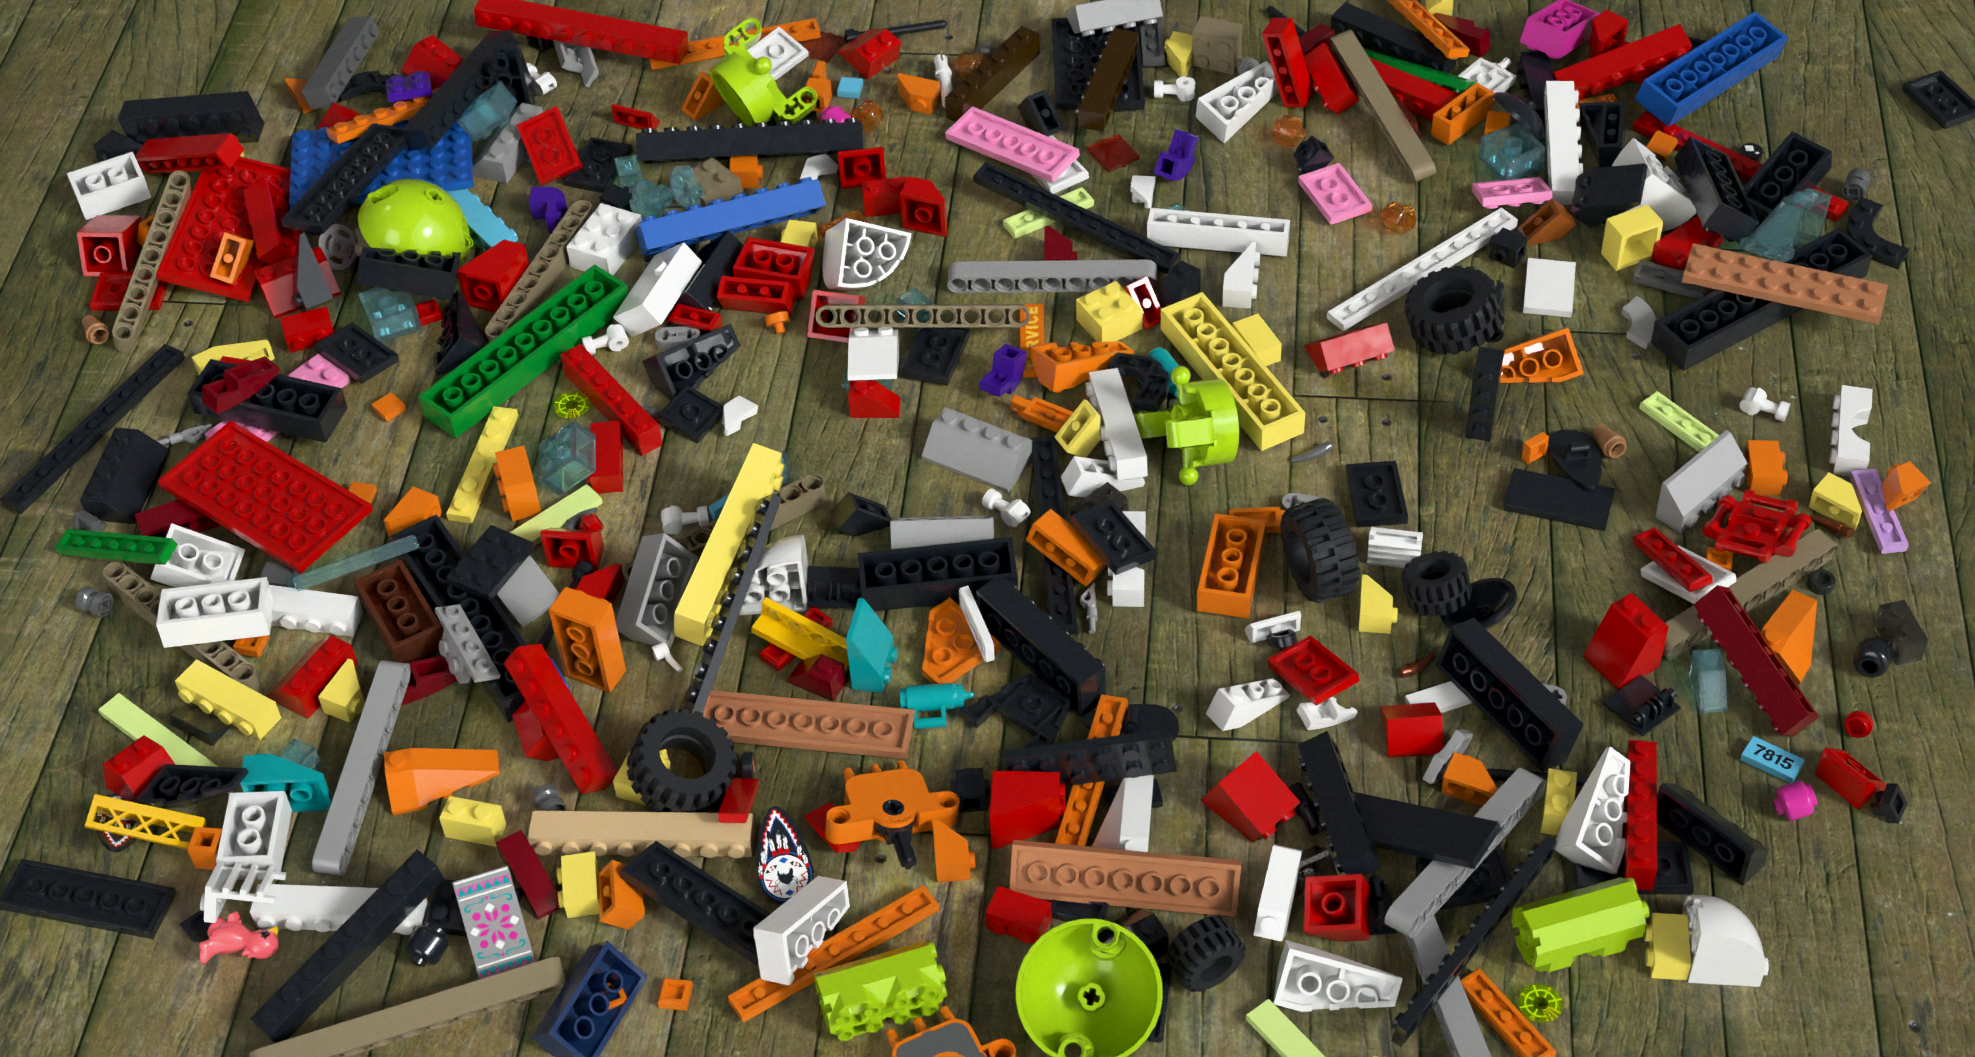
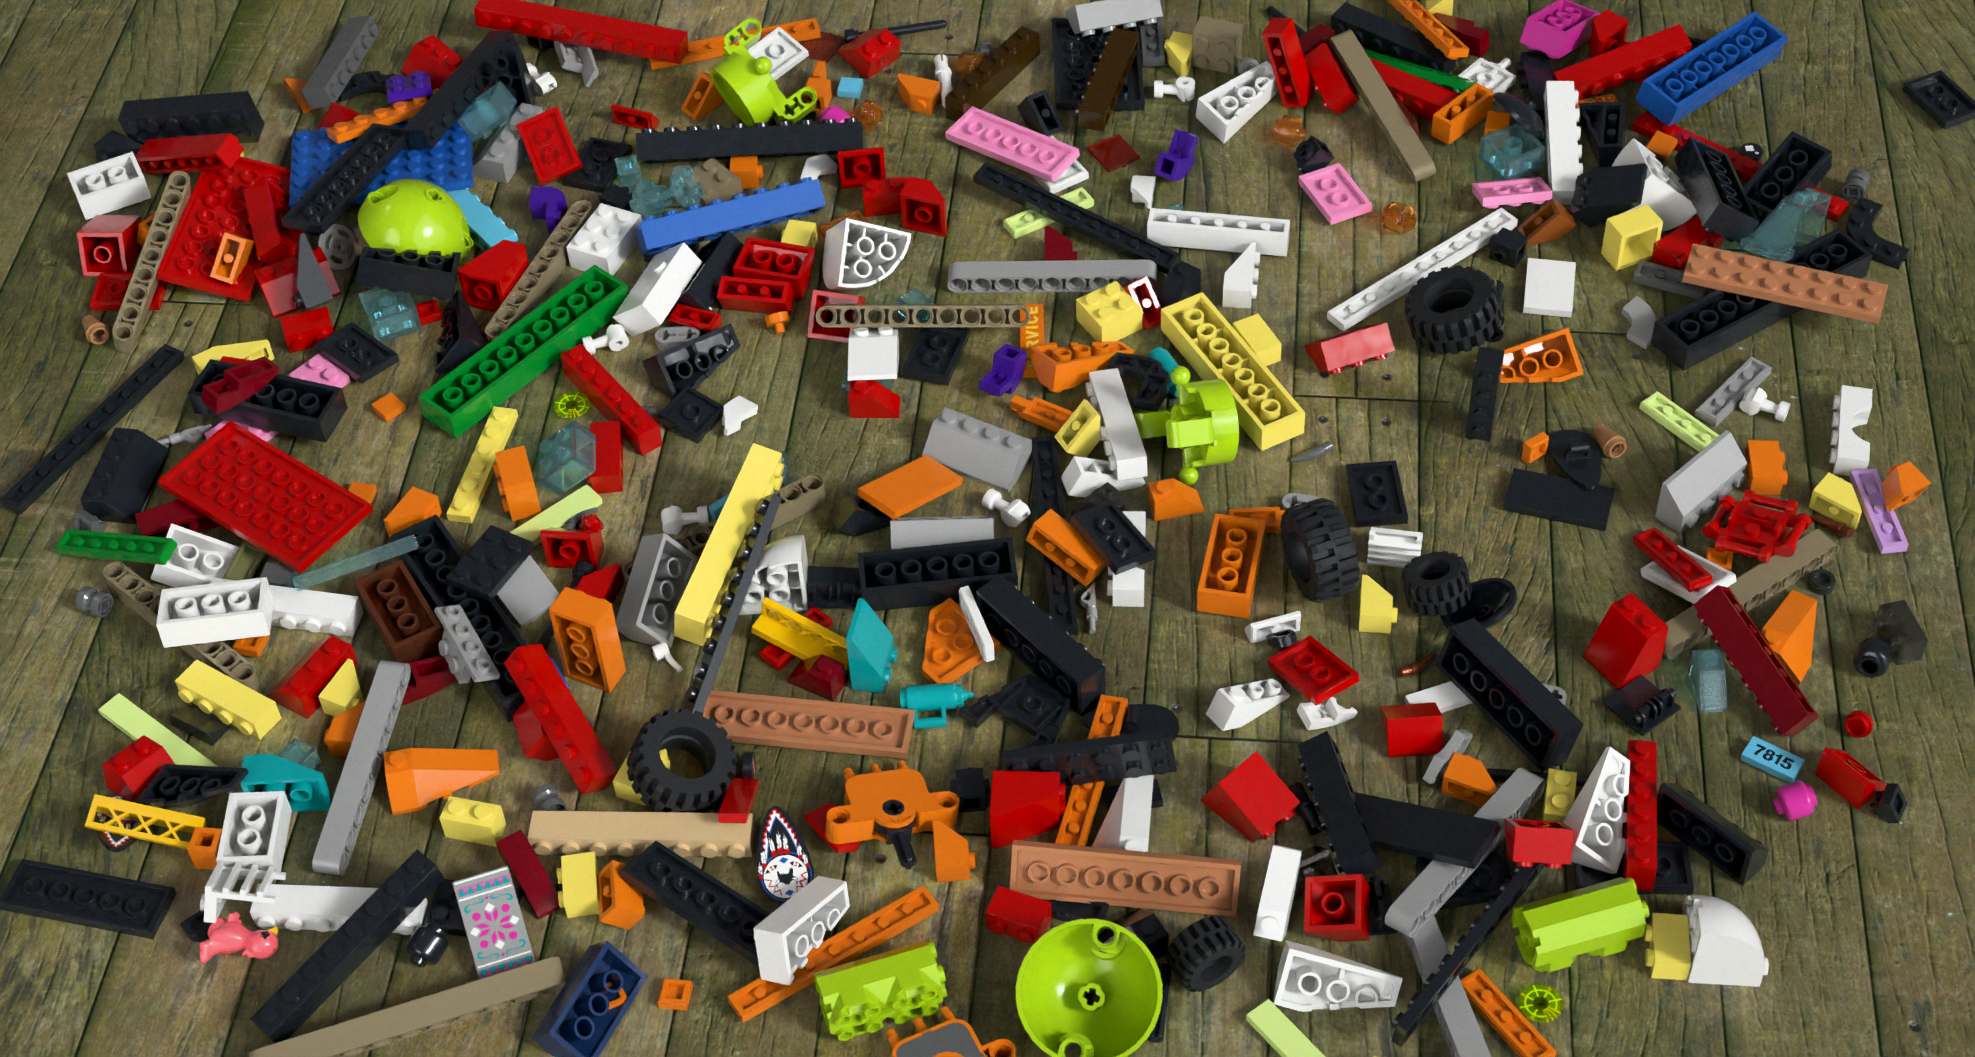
(245, 562): none -> olive tile
(342, 731): none -> orange slope
(910, 486): none -> orange tile
(1172, 499): none -> orange slope
(1538, 842): none -> red slope
(1731, 392): none -> light grey tile

